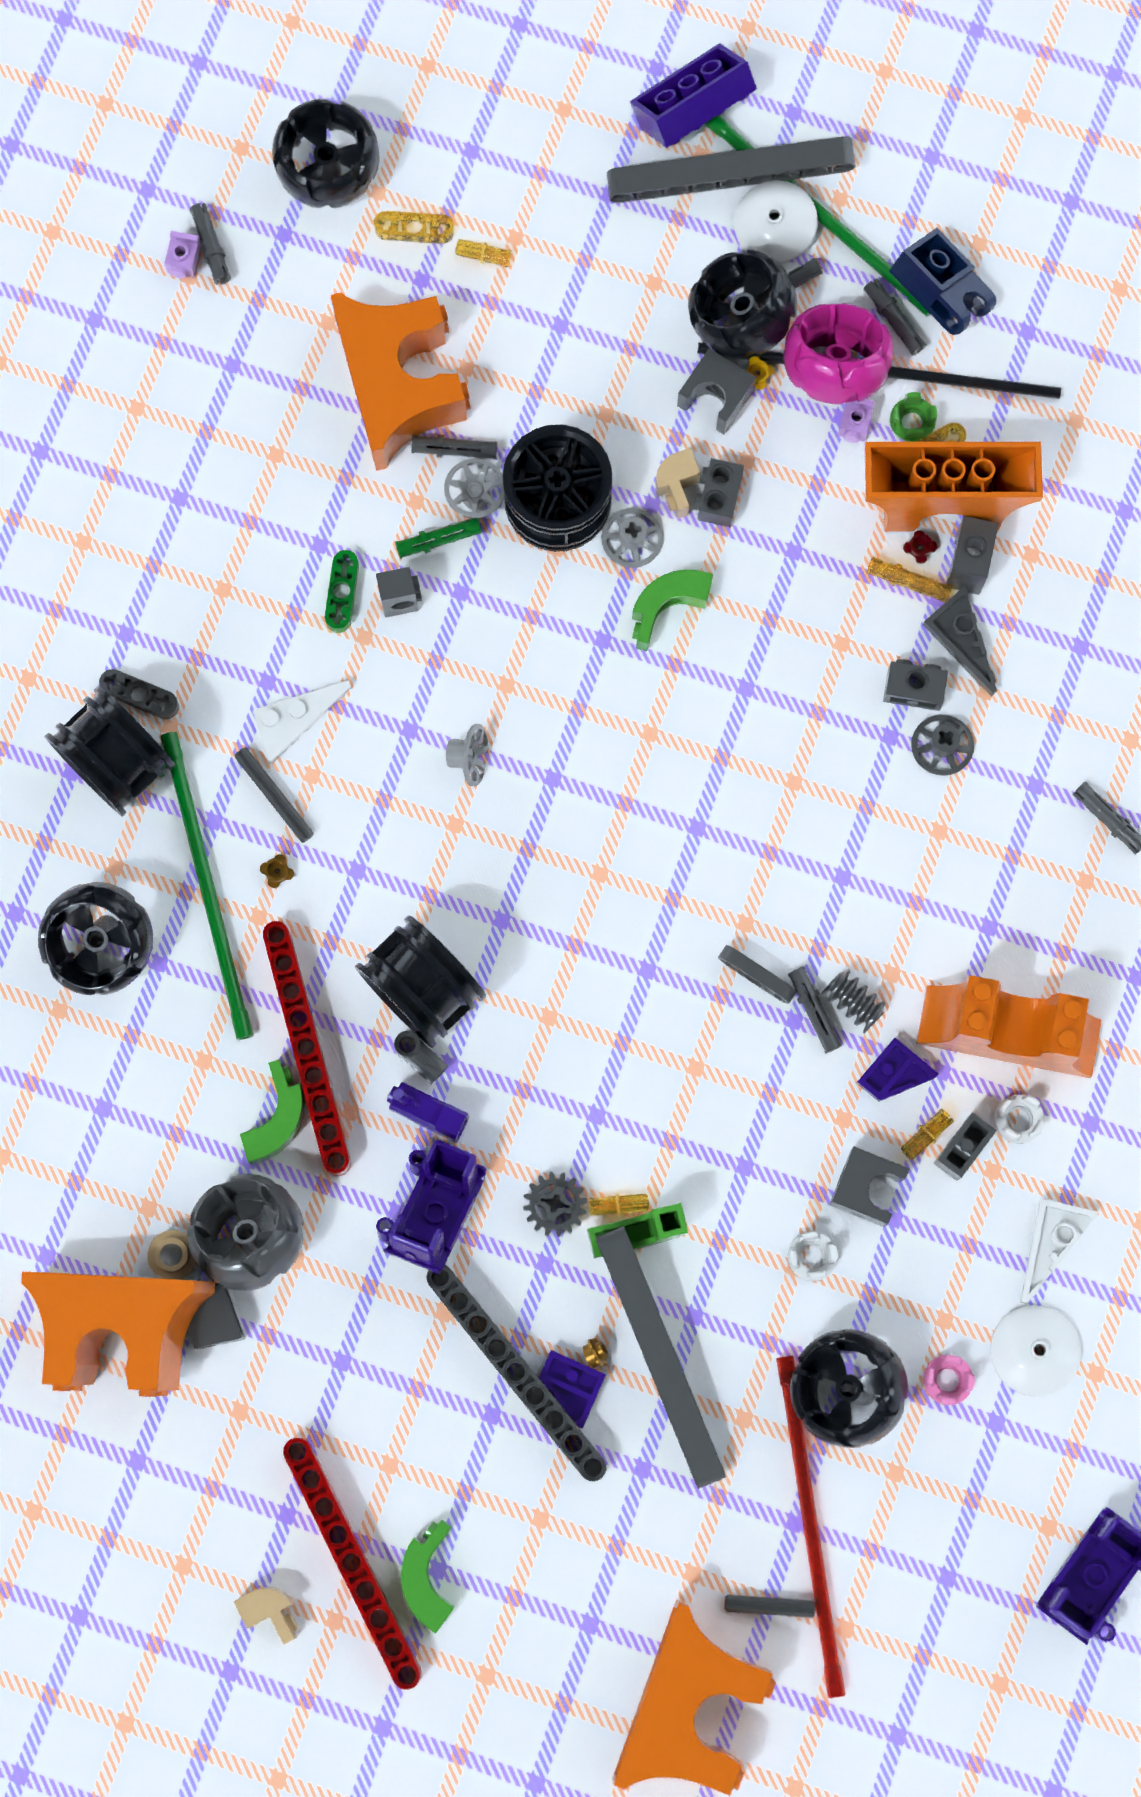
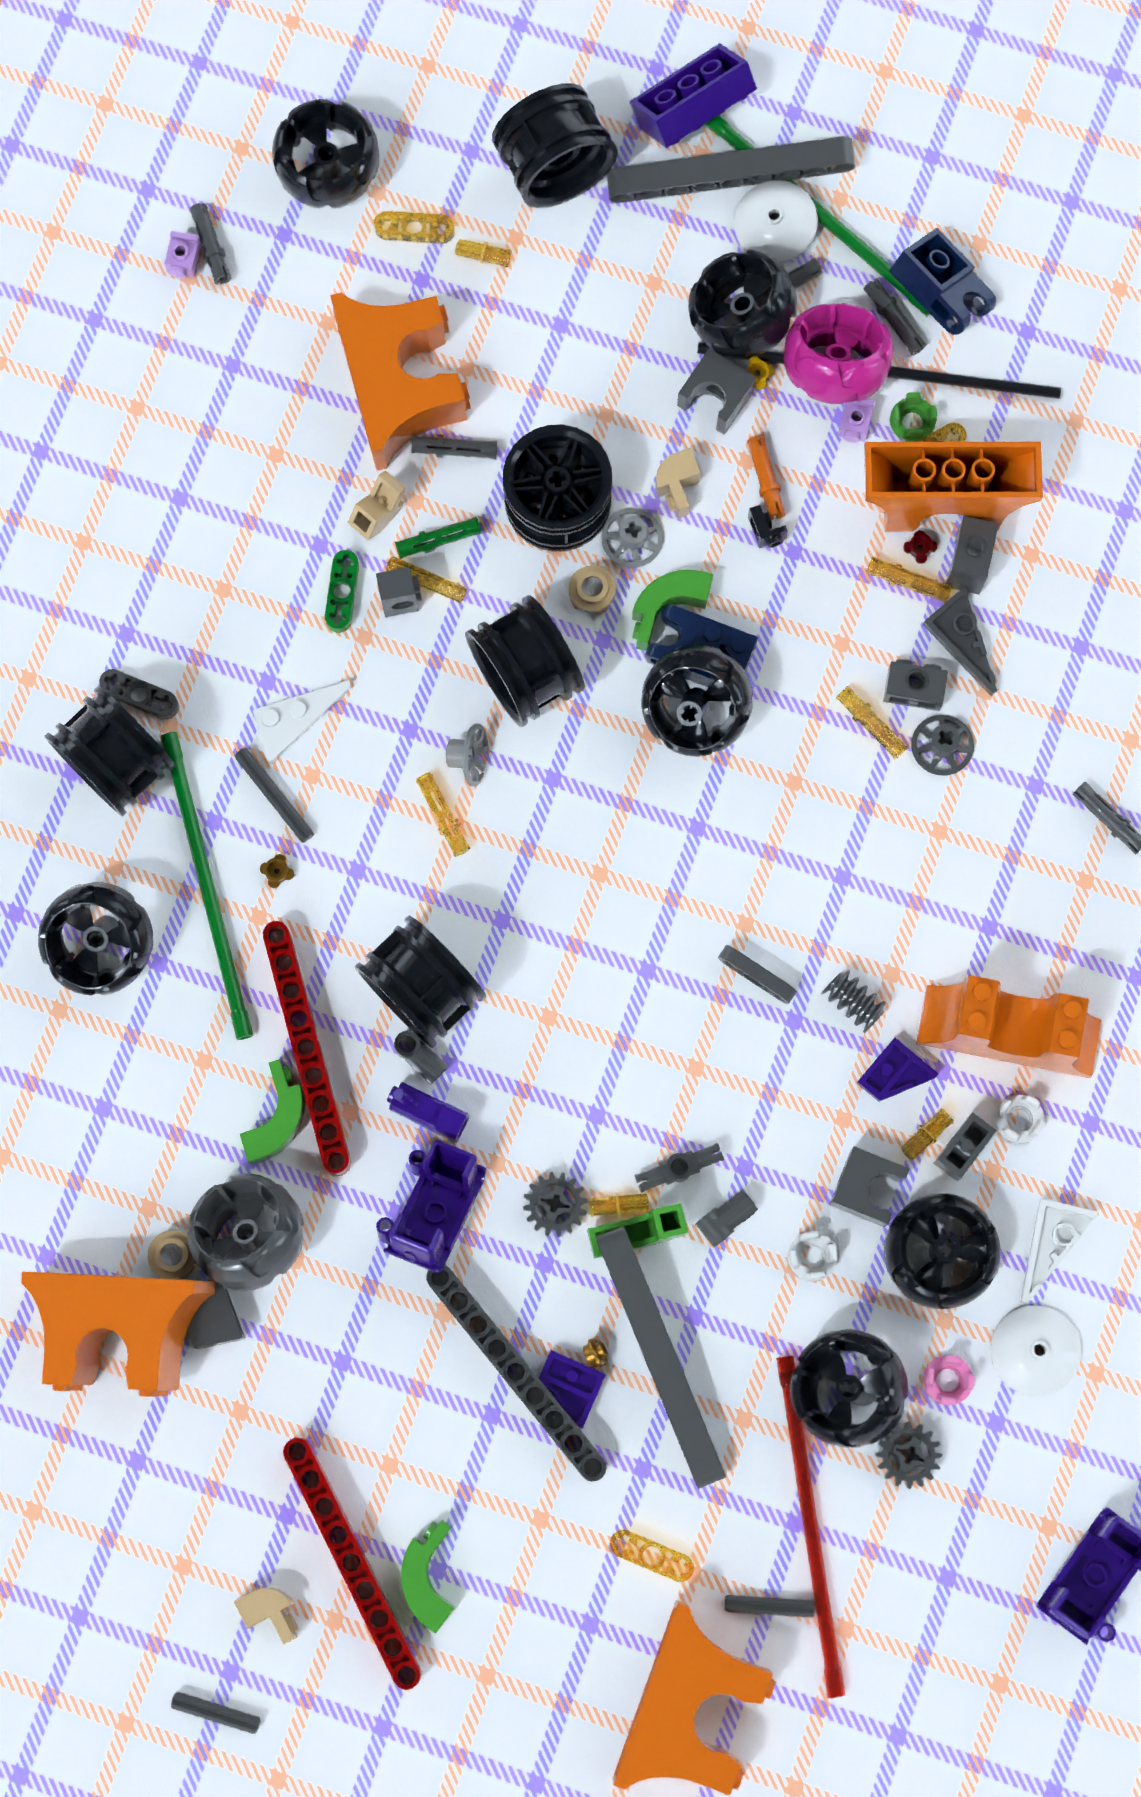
(215, 1712): none -> dark grey axle
(379, 507): none -> tan brick
(430, 580): none -> clear yellow axle
(458, 843): none -> clear yellow pin
(475, 490): light grey wheel -> none
(525, 660): none -> black wheel
(554, 145): none -> black wheel
(596, 604): none -> tan piece
(676, 1556): none -> clear yellow beam
(689, 733): none -> black wheel
(693, 1160): none -> dark grey pin
(702, 630): none -> dark blue brick
(721, 1222): none -> dark grey piece
(724, 493): dark grey brick -> none
(761, 526): none -> black bracket
(769, 488): none -> orange pin
(800, 977): dark grey pin -> none
(871, 722): none -> clear yellow pin
(903, 1468): none -> dark grey gear
(980, 1248): none -> black wheel

